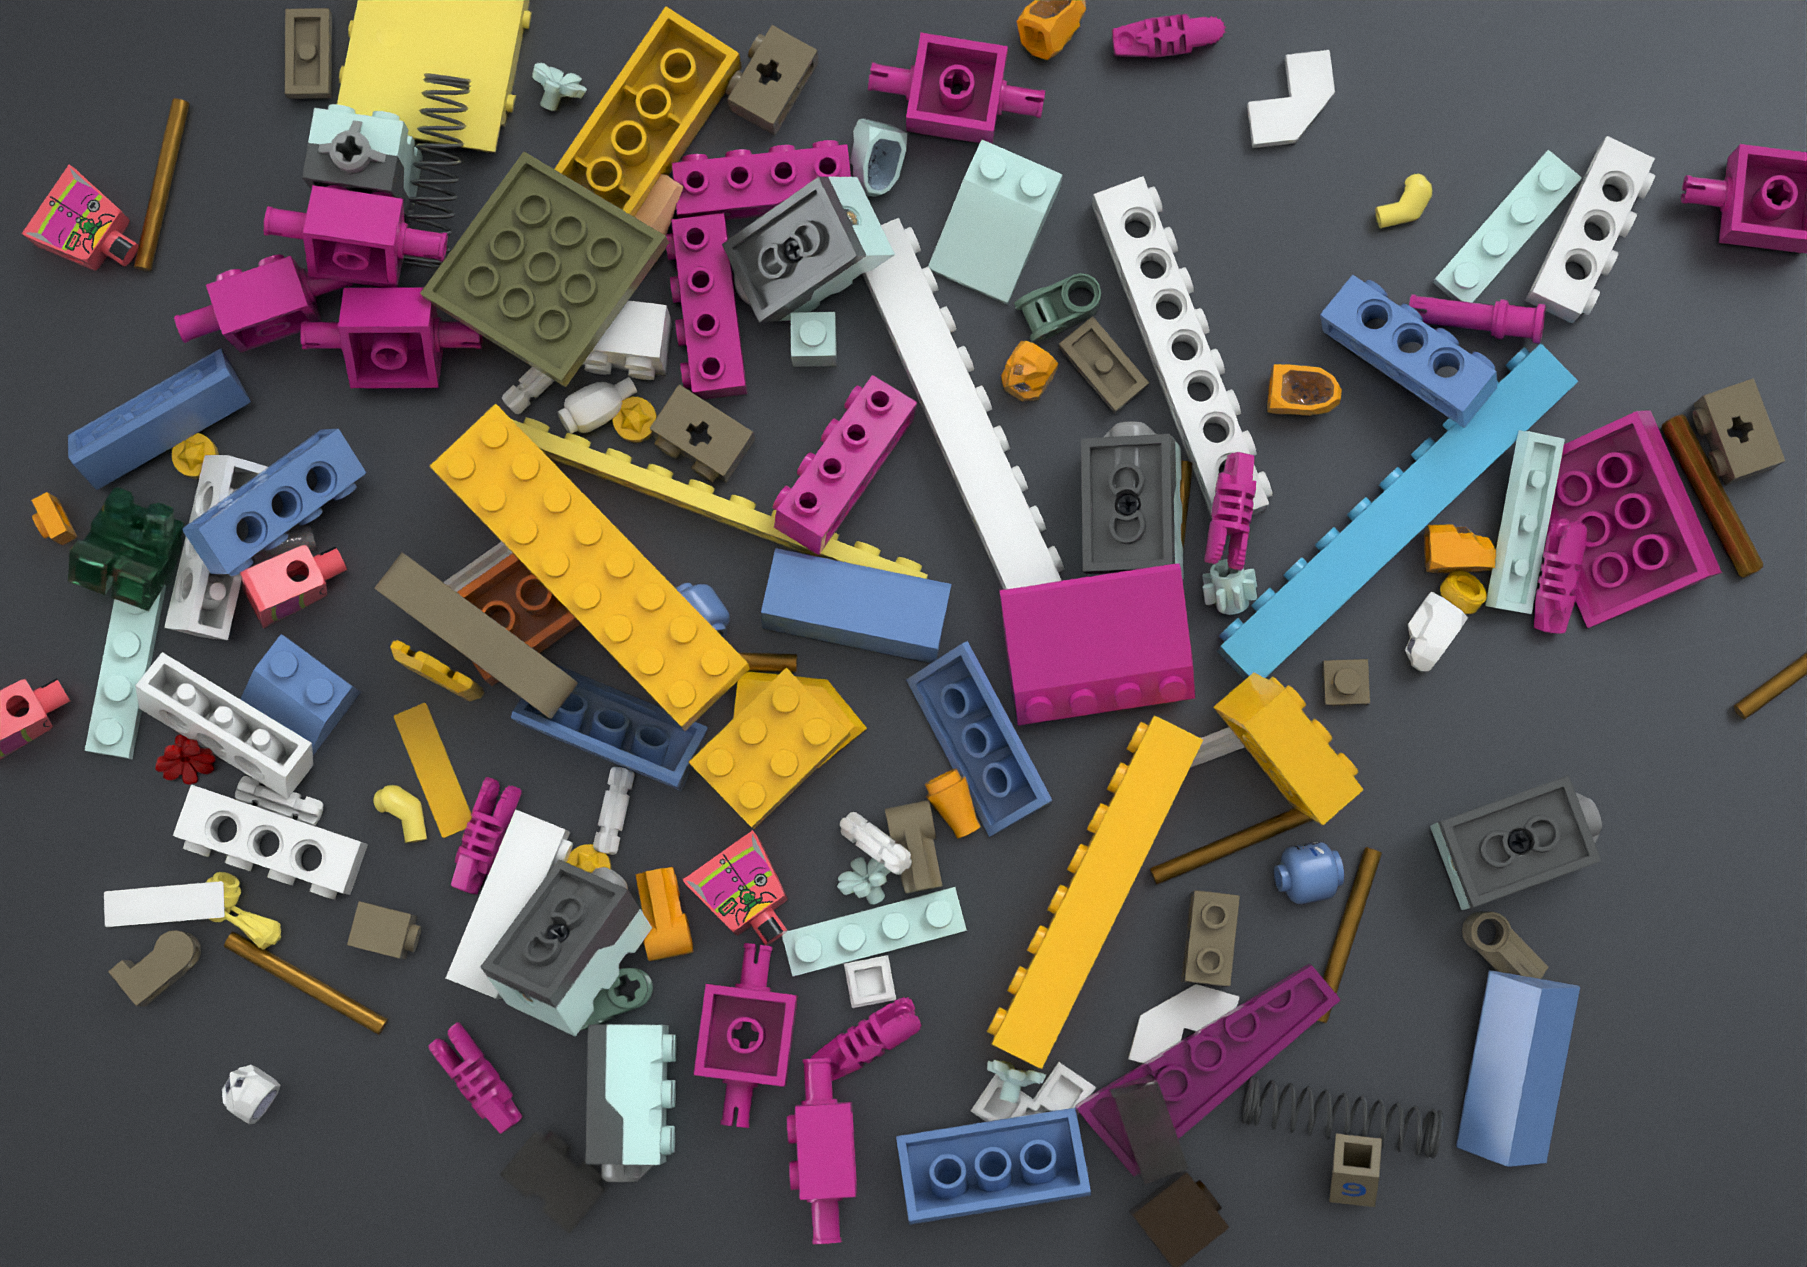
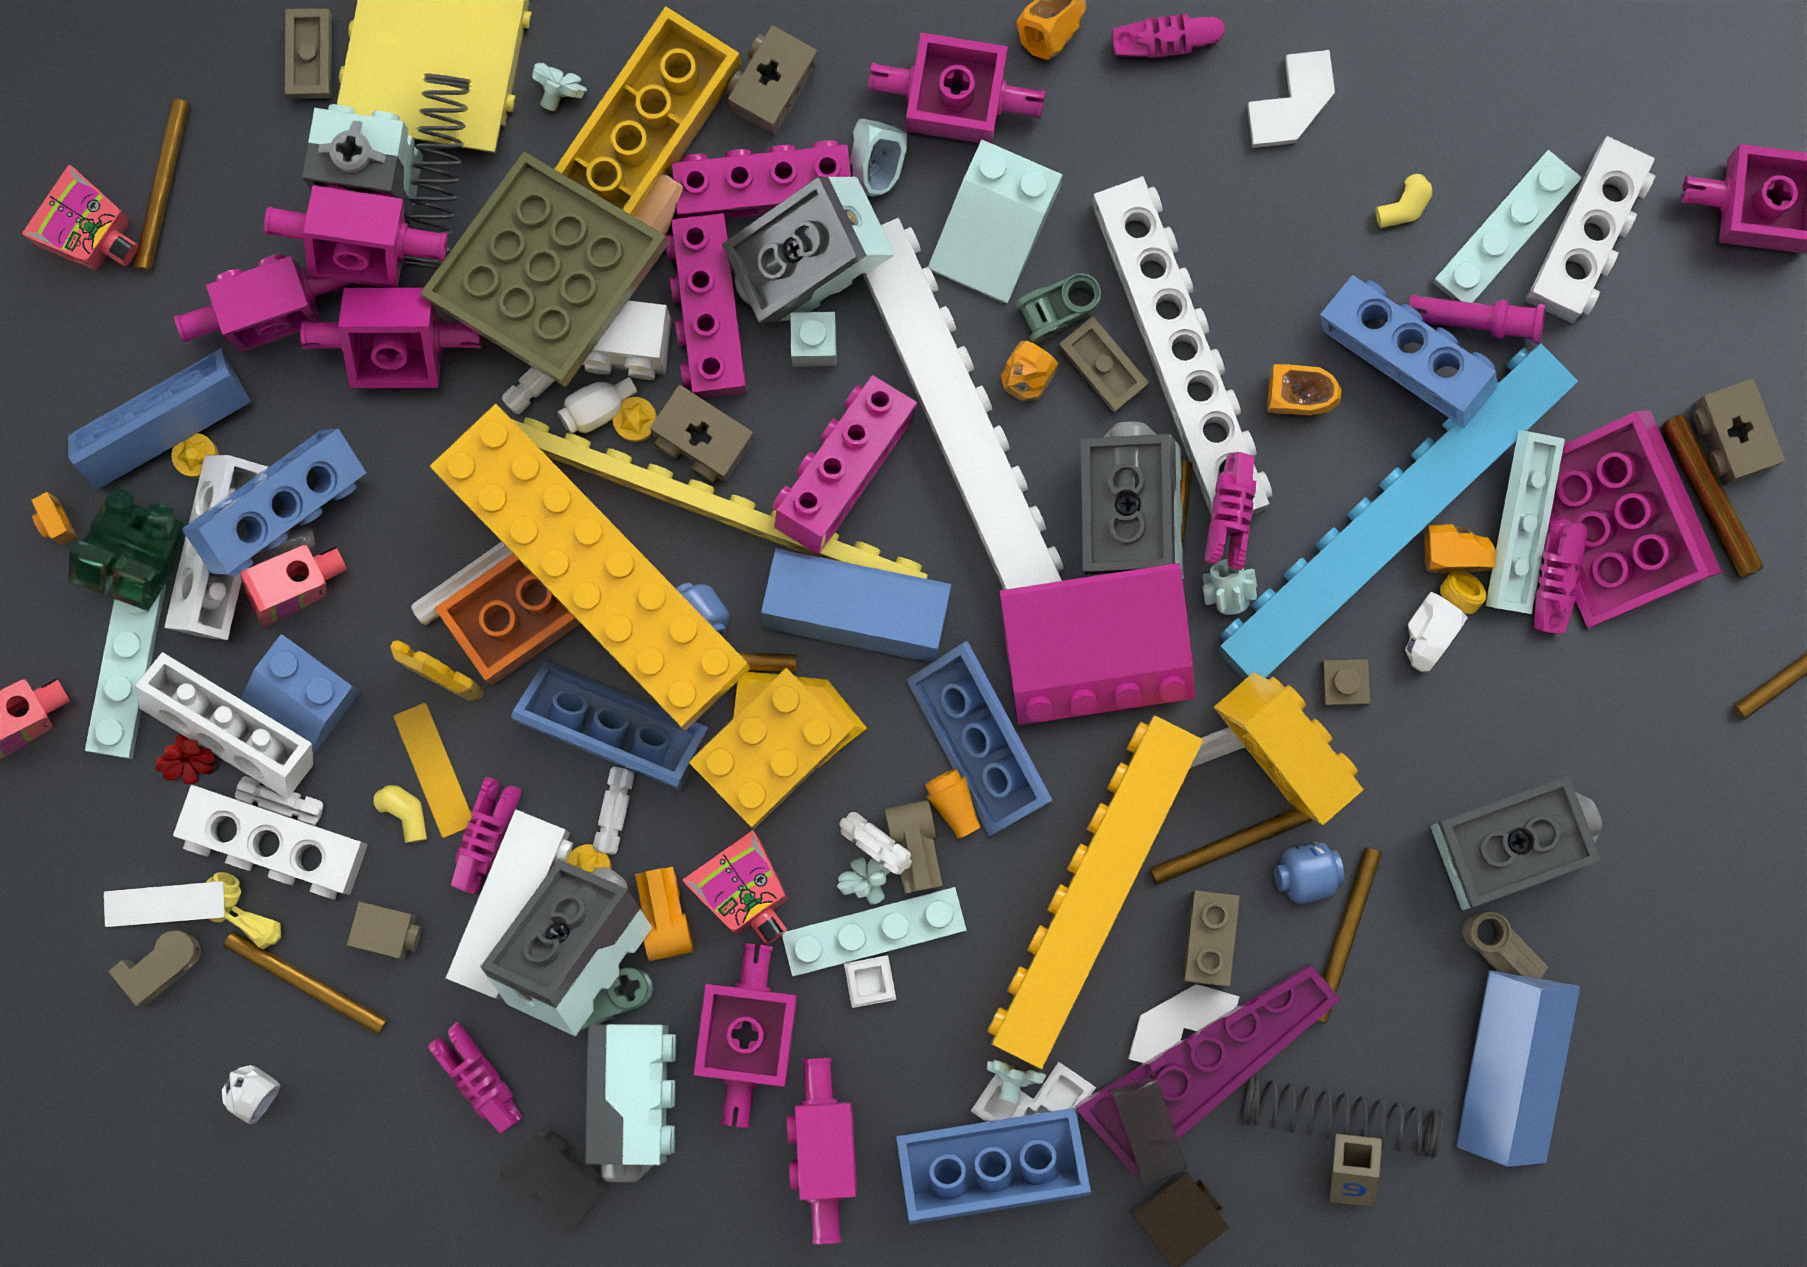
(476, 635): dark tan beam -> none
(871, 1037): dark pink hinge -> none

